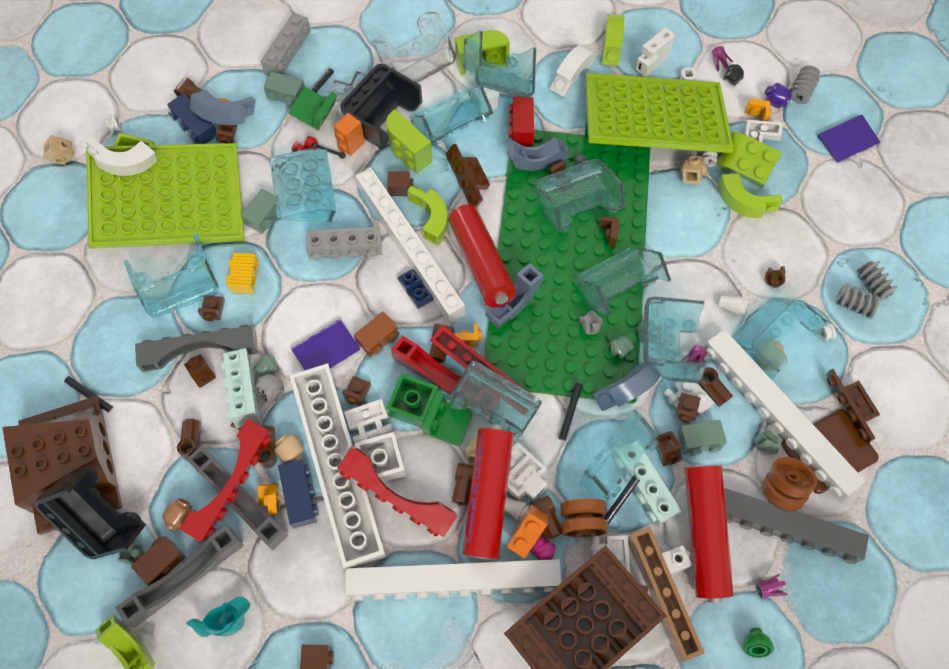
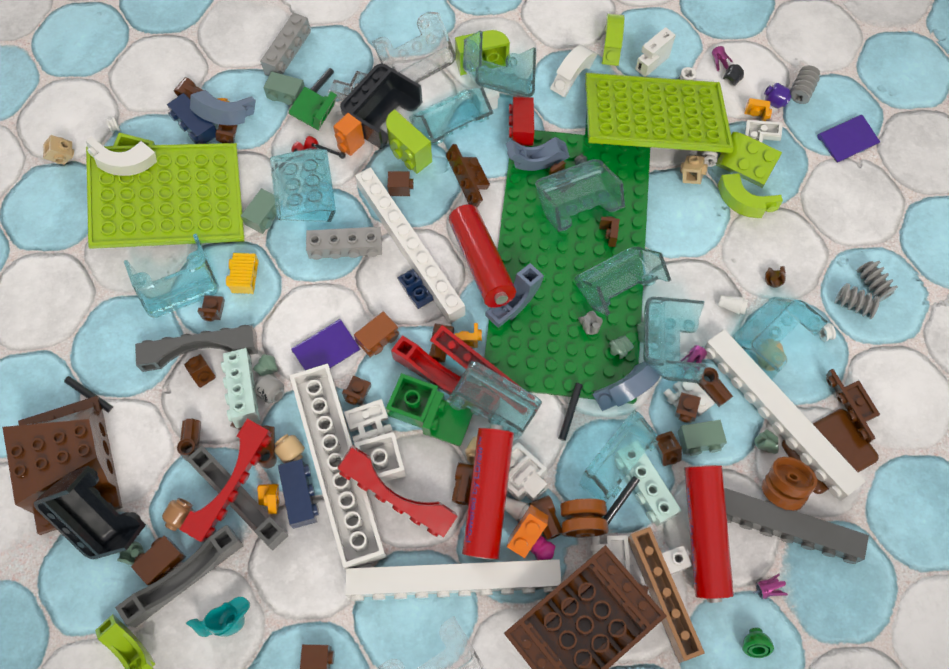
(437, 224): lime arch -> none

